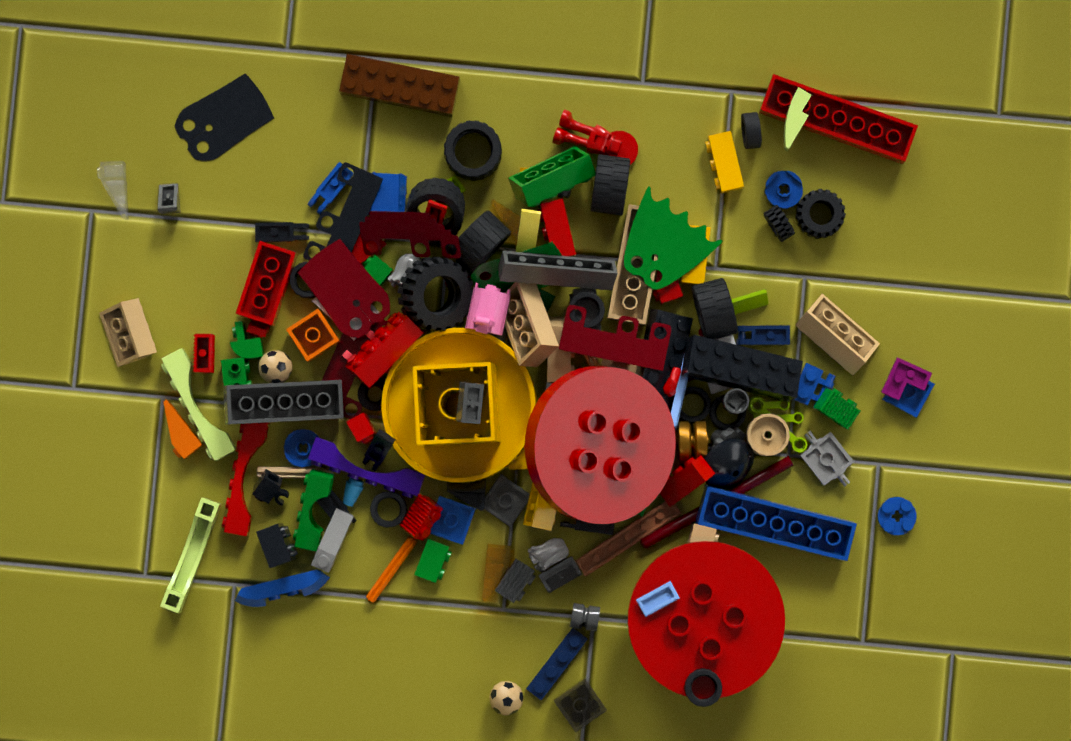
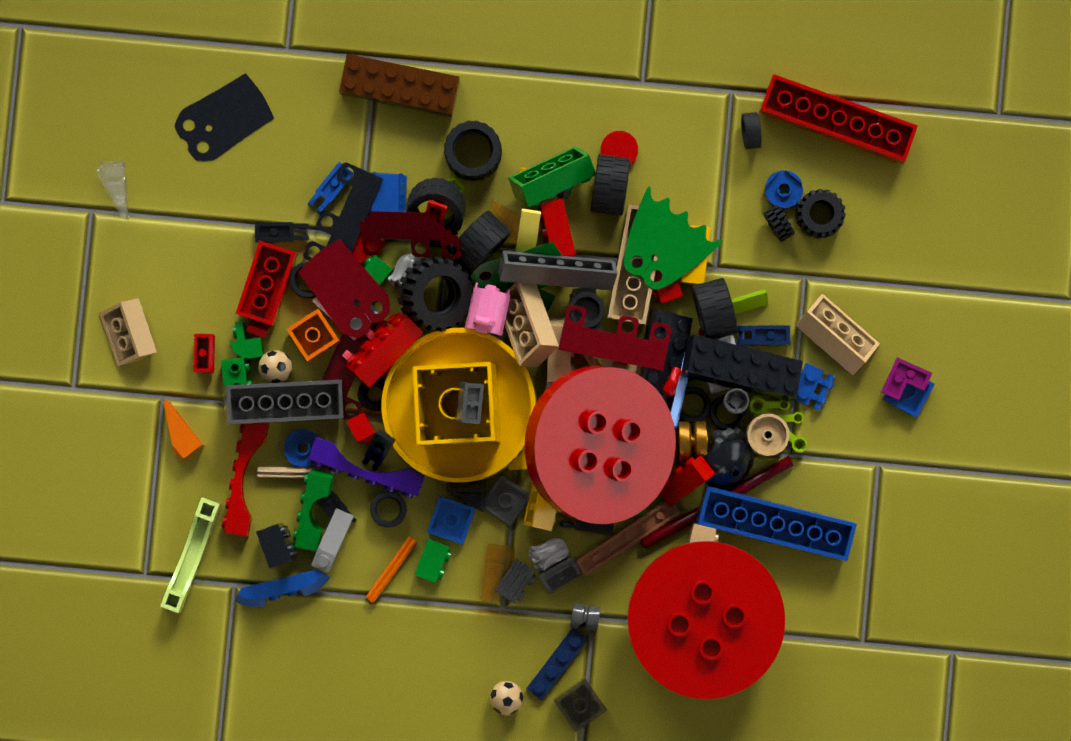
(169, 199): dark grey slope -> none
(180, 370): yellowish green arch -> none
(269, 487): black brick -> none
(352, 491): dark azure cone -> none
(421, 517): red brick -> none
(599, 140): red piece -> none
(657, 599): light blue tile -> none
(703, 702): black tyre -> none
(724, 162): yellow brick -> none
(795, 117): yellowish green slope -> none
(827, 458): light grey plate -> none
(837, 408): green brick -> none
(888, 523): blue plate -> none

